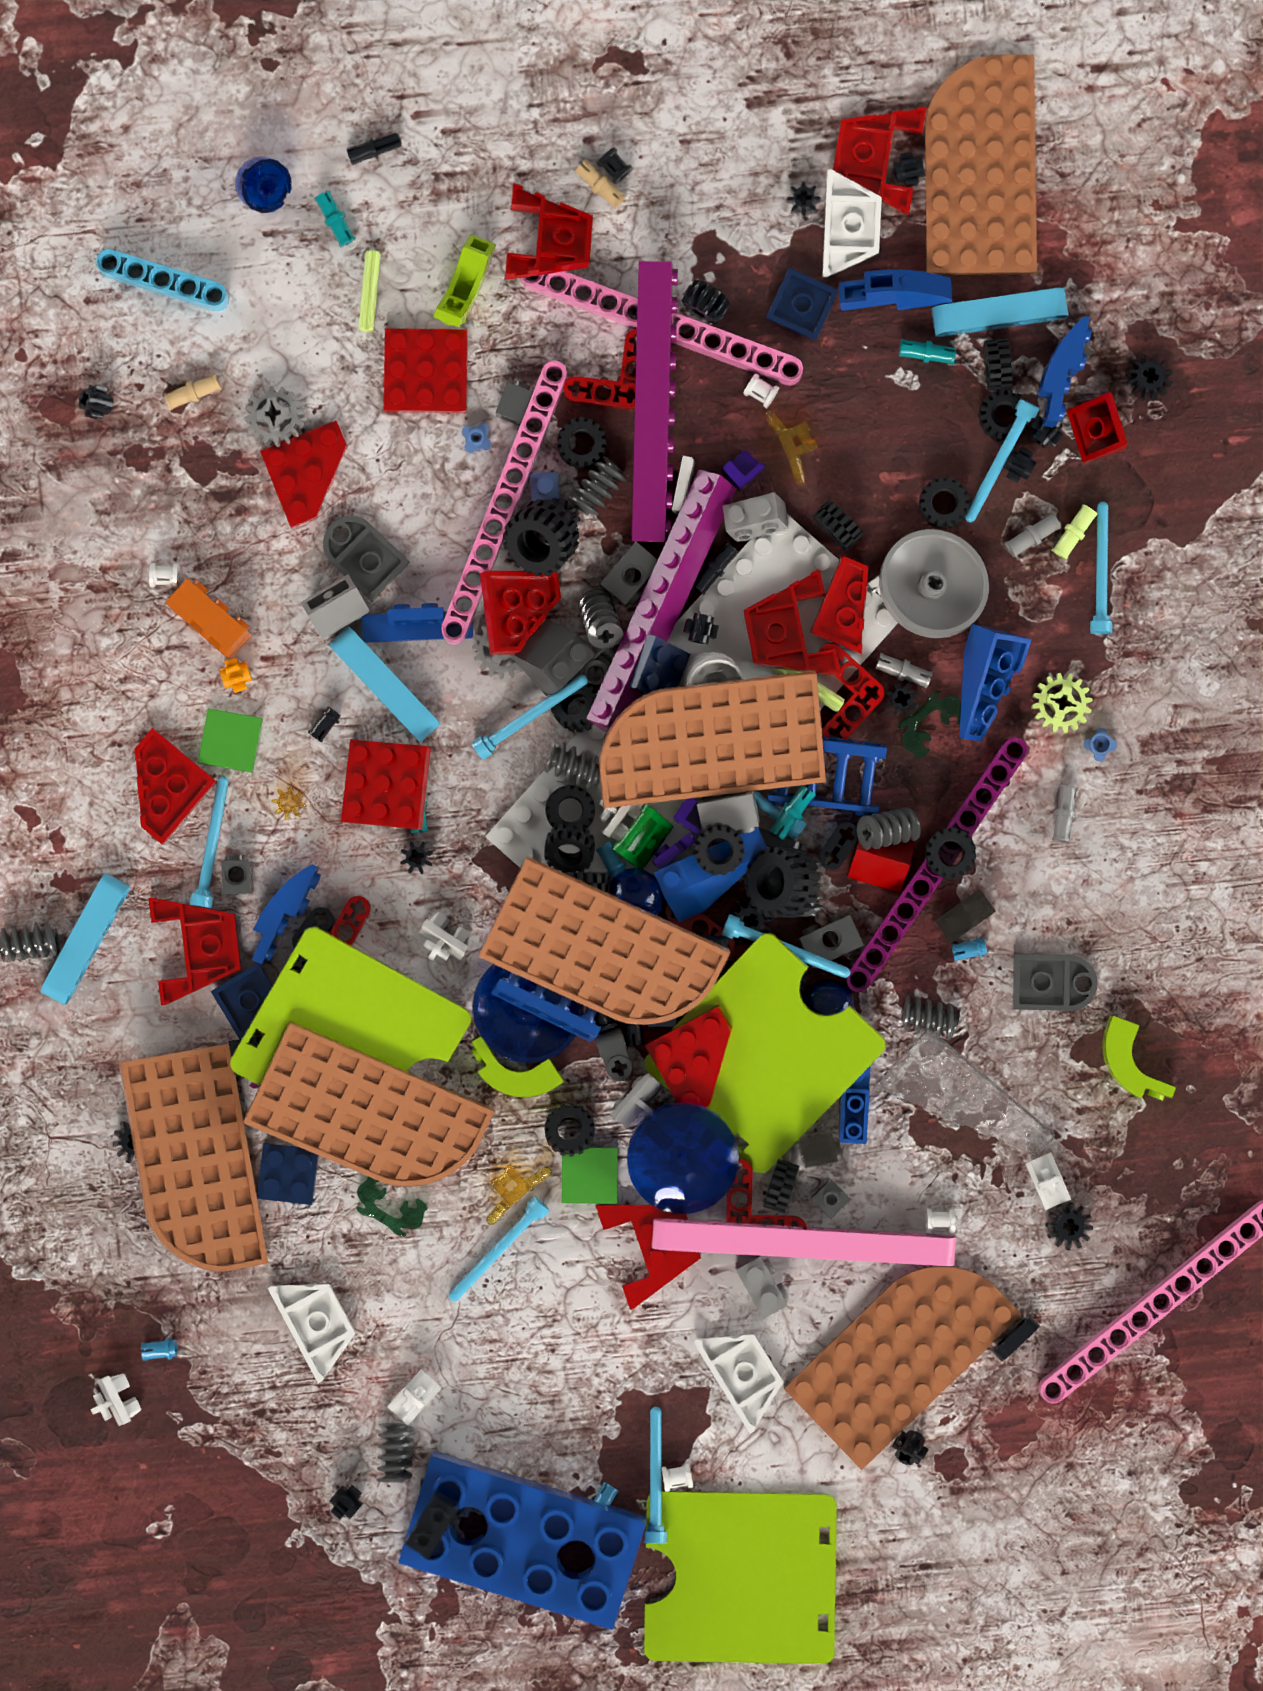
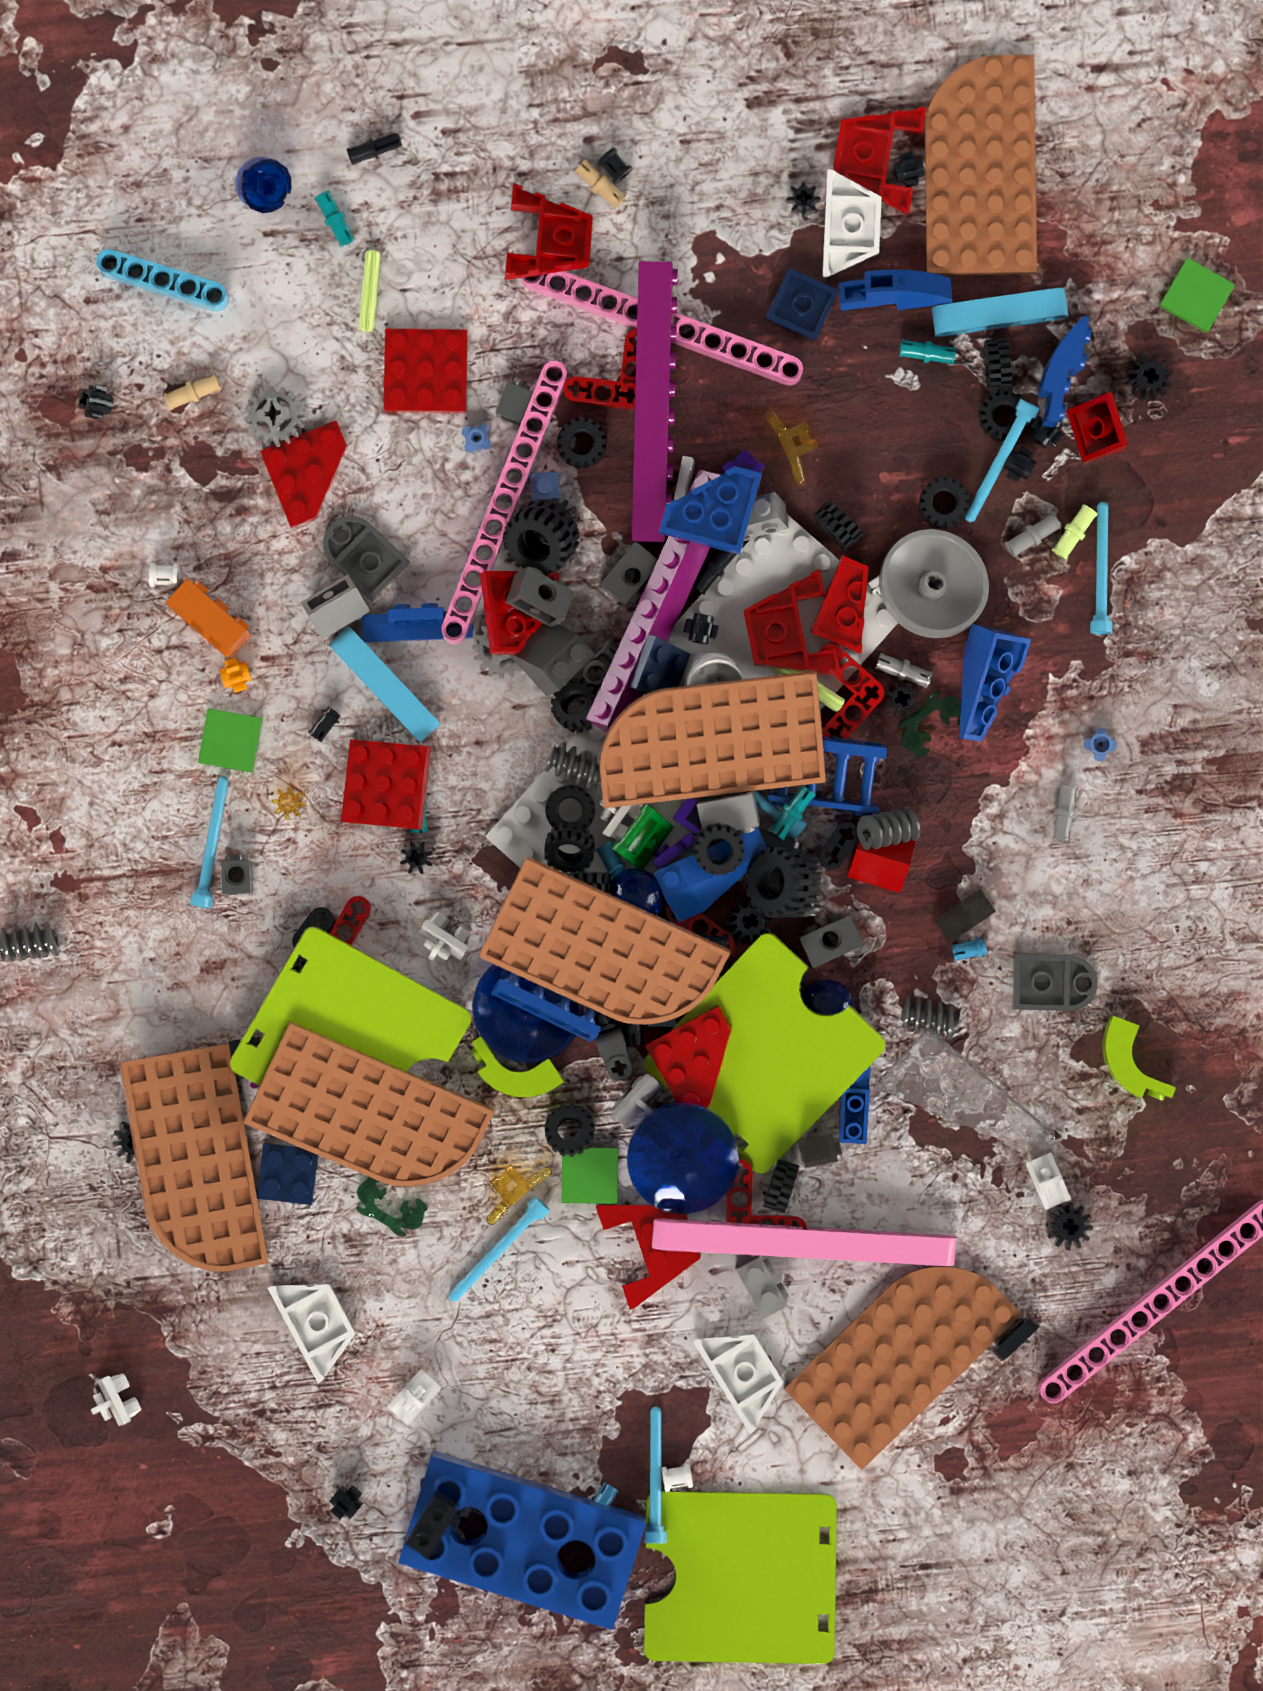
(85, 939): medium azure beam -> none
(160, 1349): dark azure pin -> none
(167, 785): red plate -> none
(208, 945): red wing -> none
(243, 997): dark blue plate -> none
(287, 901): blue slope -> none
(396, 1453): dark grey piece -> none
(466, 281): lime arch -> none
(485, 745): medium azure piece -> none
(525, 597): none -> dark grey brick
(597, 488): dark grey piece -> none
(600, 619): dark grey piece -> none
(705, 301): black gear -> none
(715, 511): none -> blue plate
(736, 928): medium azure piece -> none
(761, 390): white bush -> none
(830, 1198): dark grey brick -> none
(910, 1447): black gear -> none
(924, 873): magenta beam -> none
(940, 1221): white bush -> none
(968, 853): black tyre -> none
(1065, 691): yellowish green gear -> none
(1197, 295): none -> bright green tile

